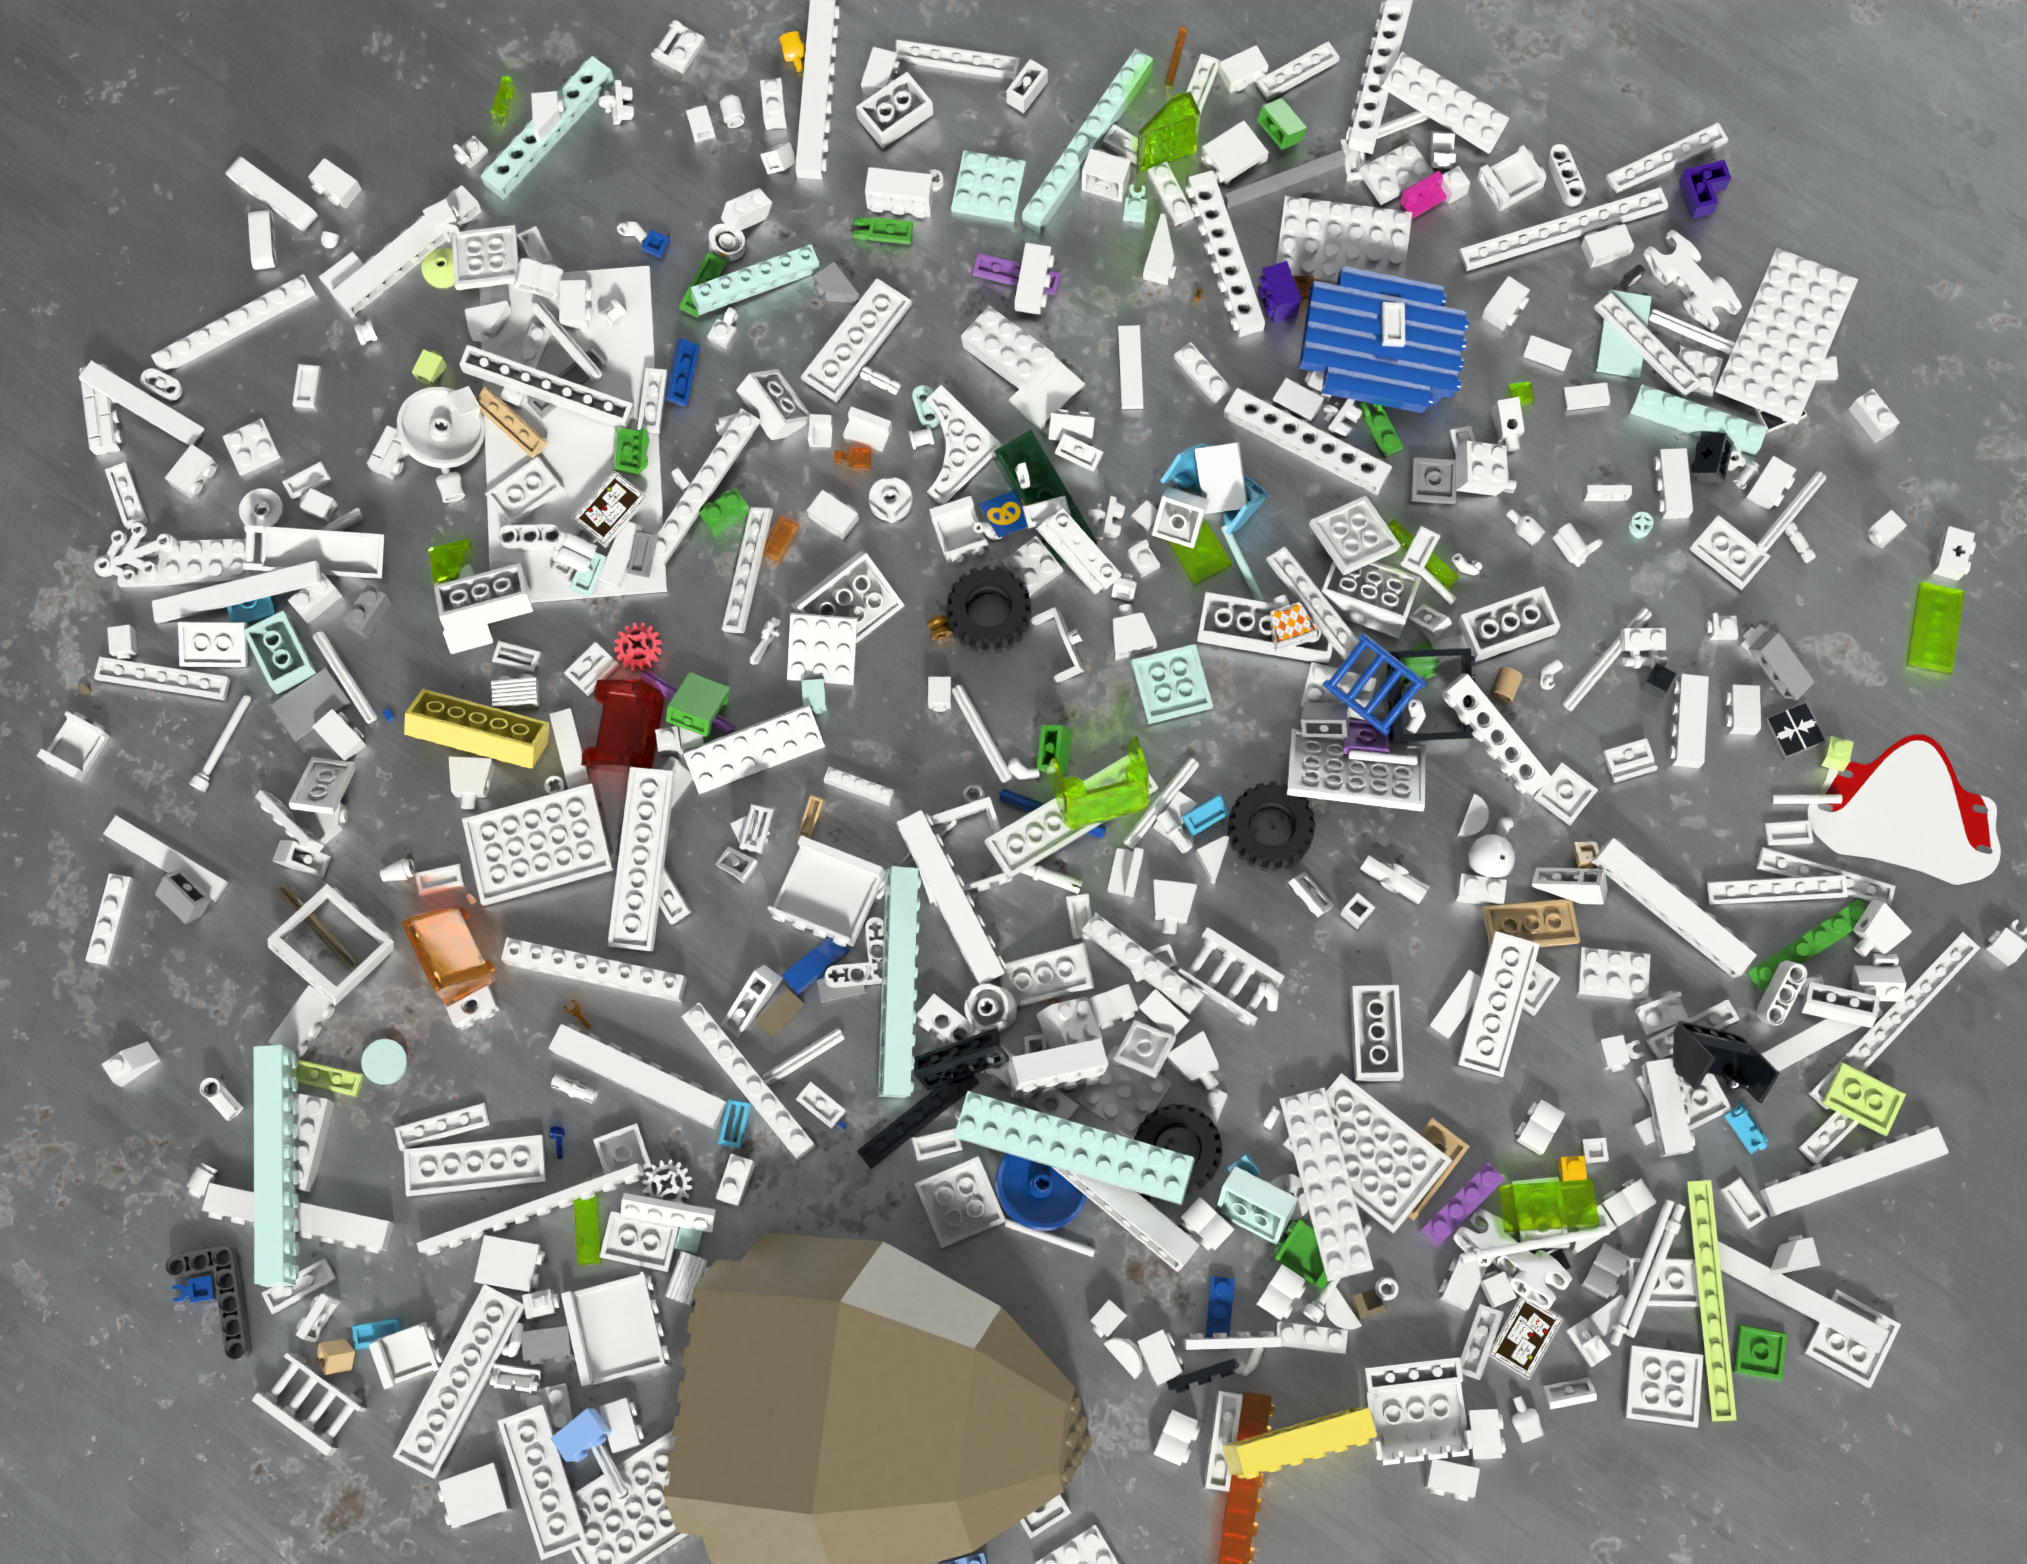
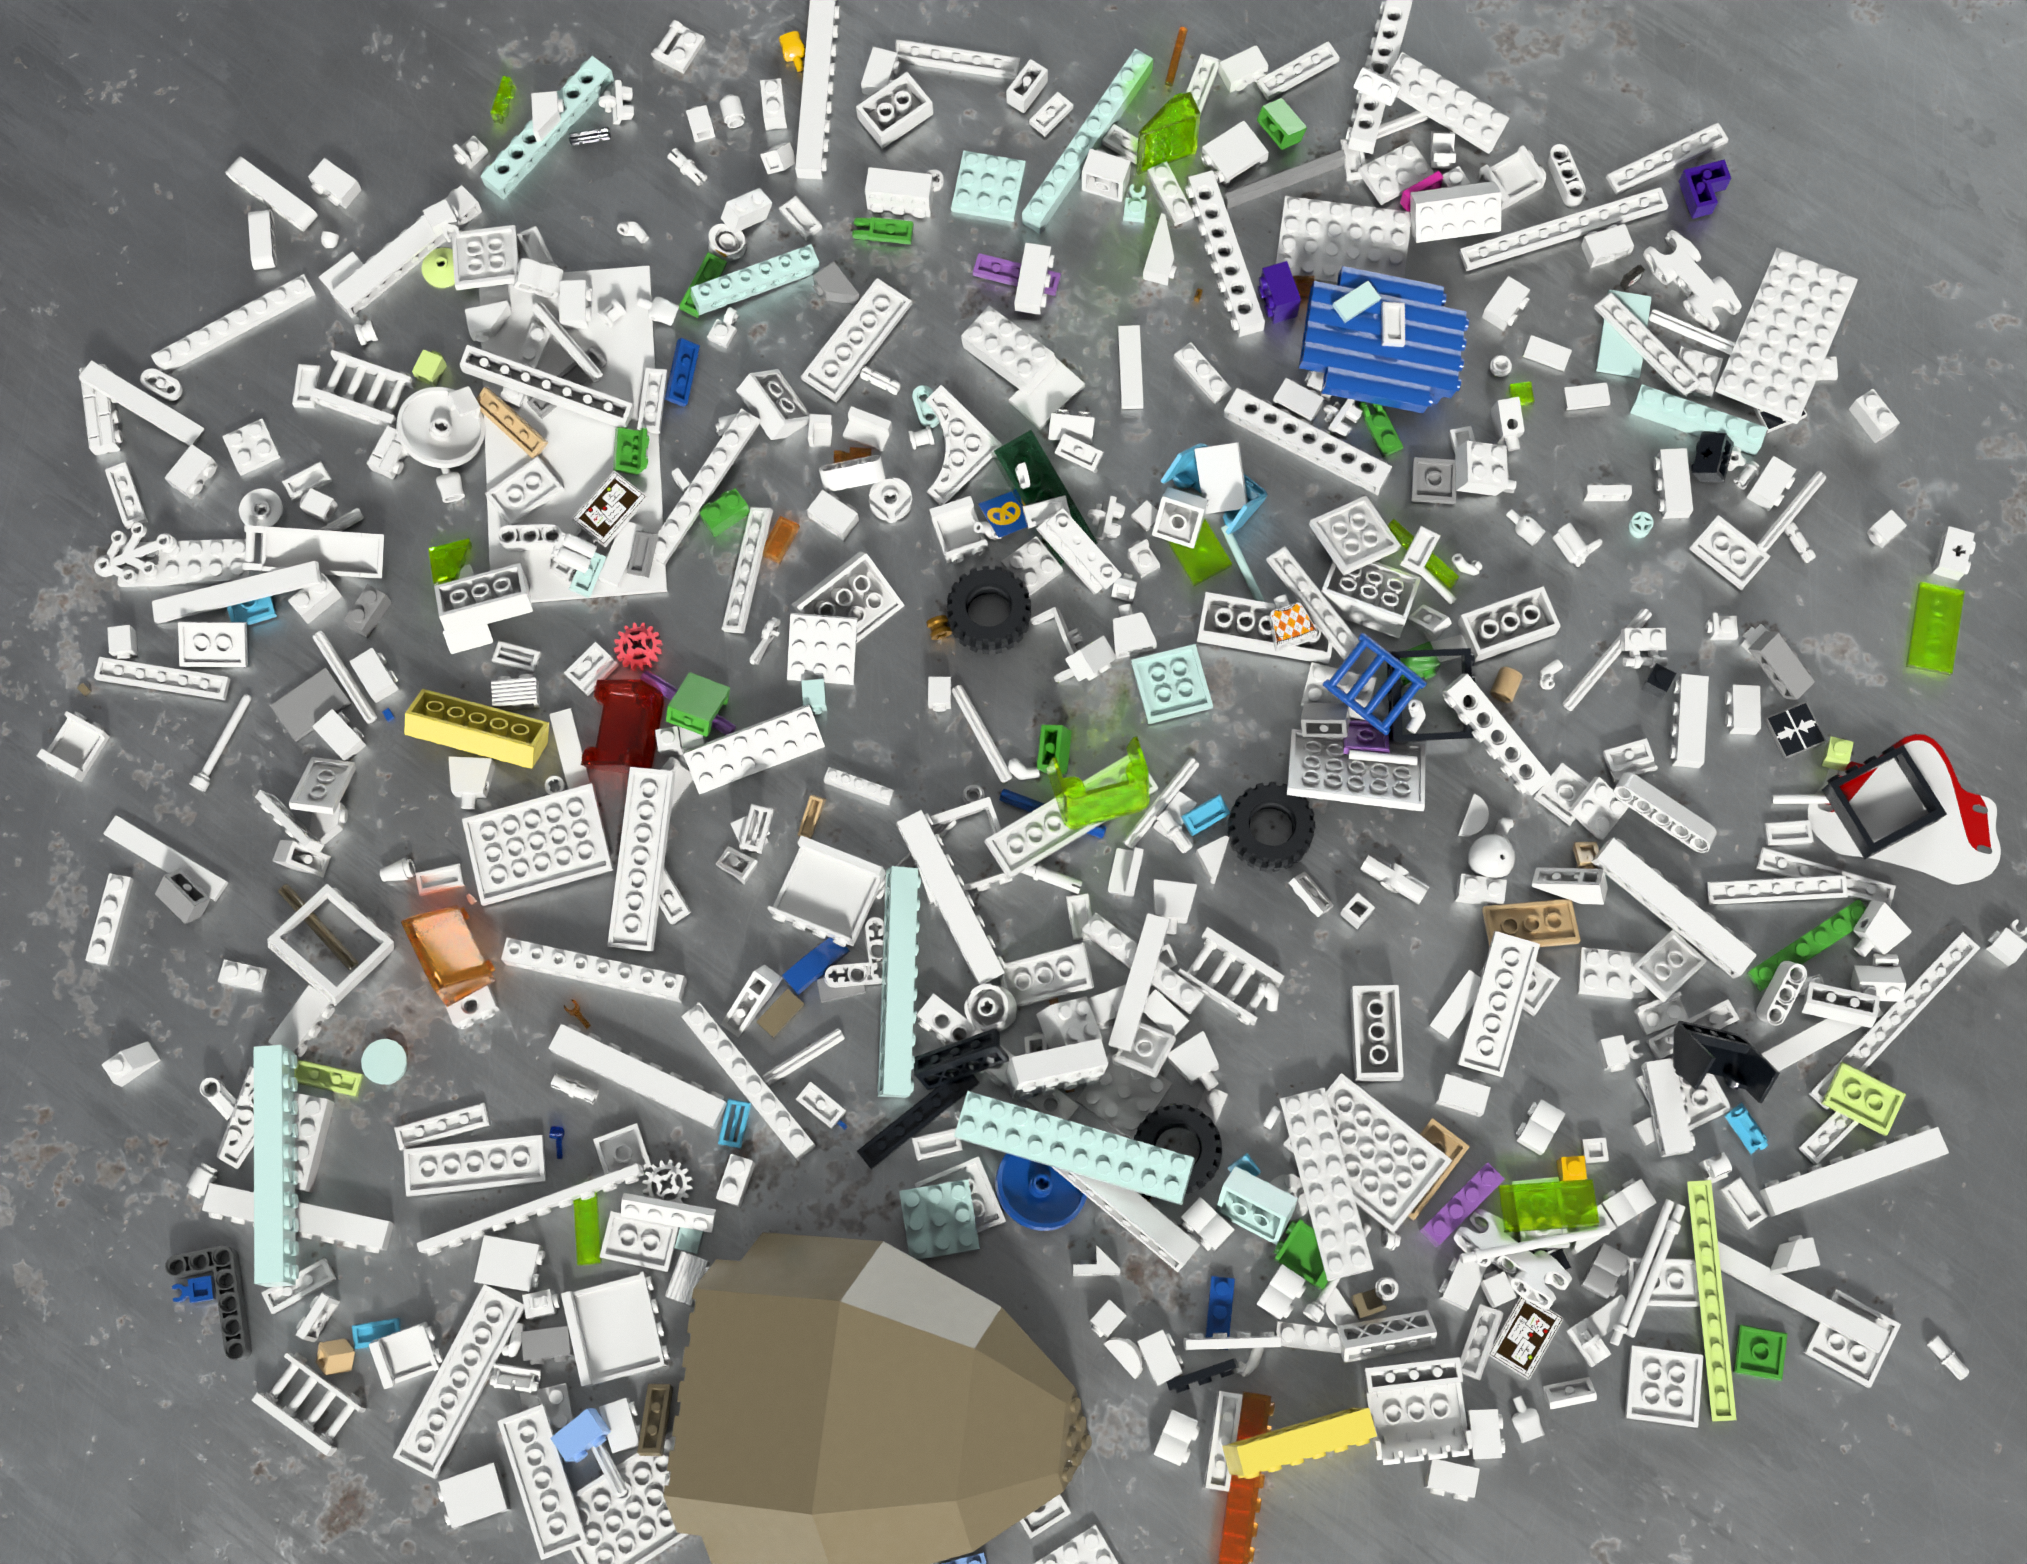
(240, 1130): none -> white wing
(243, 975): none -> white plate
(280, 652): light aqua brick -> none
(366, 410): none -> white fence
(374, 674): none -> white brick
(589, 136): none -> axle
(655, 1420): none -> dark tan plate
(656, 244): blue plate -> none
(660, 309): none -> white piece
(687, 167): none -> white pin
(800, 218): none -> white tile
(852, 473): none -> white beam
(939, 1220): none -> light aqua plate
(1051, 114): none -> white plate
(1053, 1238): white bar -> none
(1091, 658): none -> white brick
(1103, 1267): none -> white slope
(1139, 982): none -> white tile
(1356, 301): none -> light aqua tile
(1377, 86): none -> white plate
(1389, 1340): none -> white fence
(1390, 1240): none -> white plate
(1455, 211): none -> white brick
(1463, 1094): none -> white brick
(1500, 366): none -> white plate
(1598, 808): none -> white plate
(1665, 812): none -> white beam
(1668, 966): none -> white plate
(1715, 1167): none -> white leg
(1850, 819): none -> black window
(1948, 1357): none -> white axle

